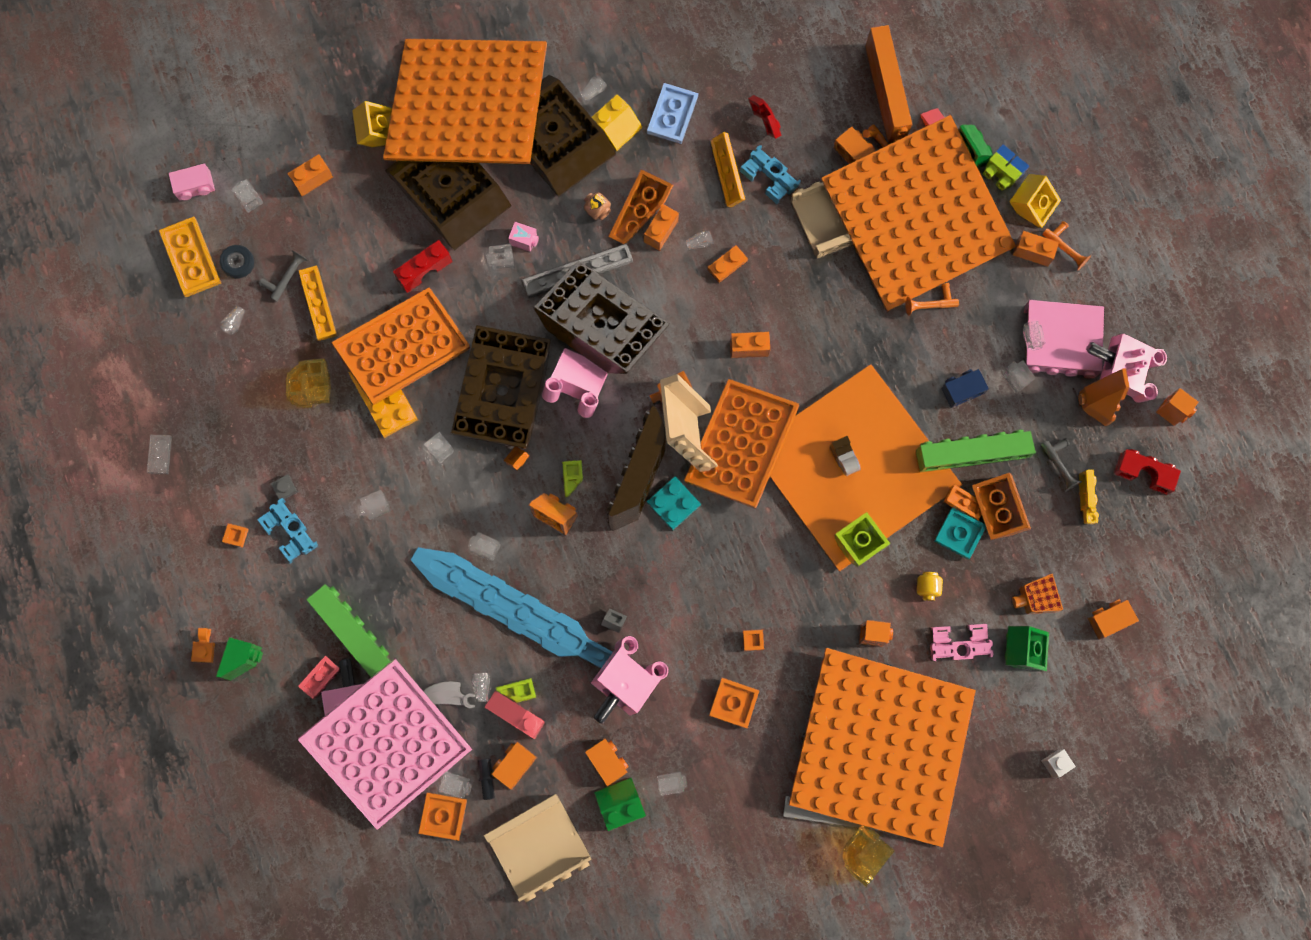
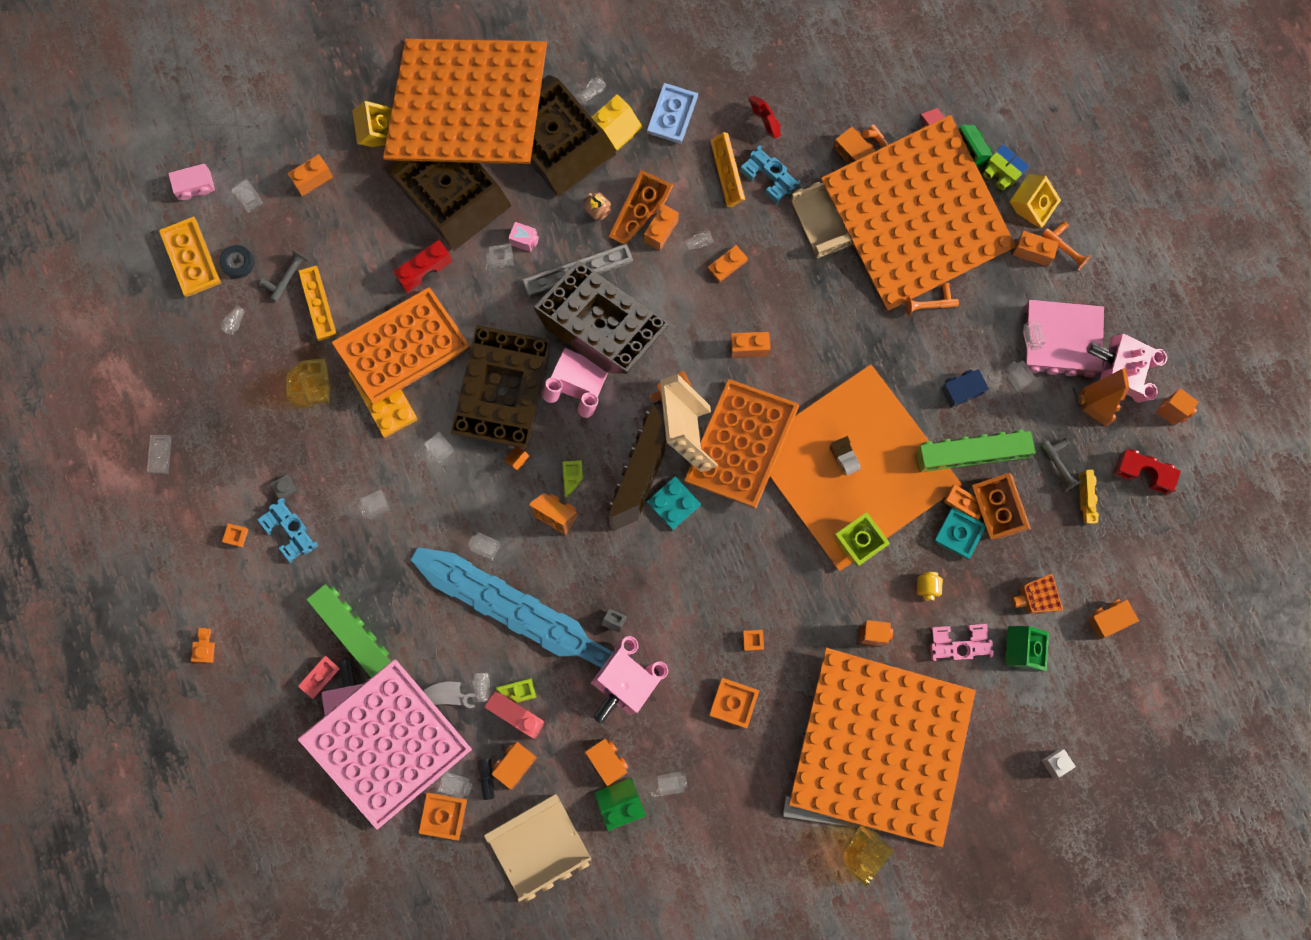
(238, 658): green slope -> none
(888, 83): orange brick -> none

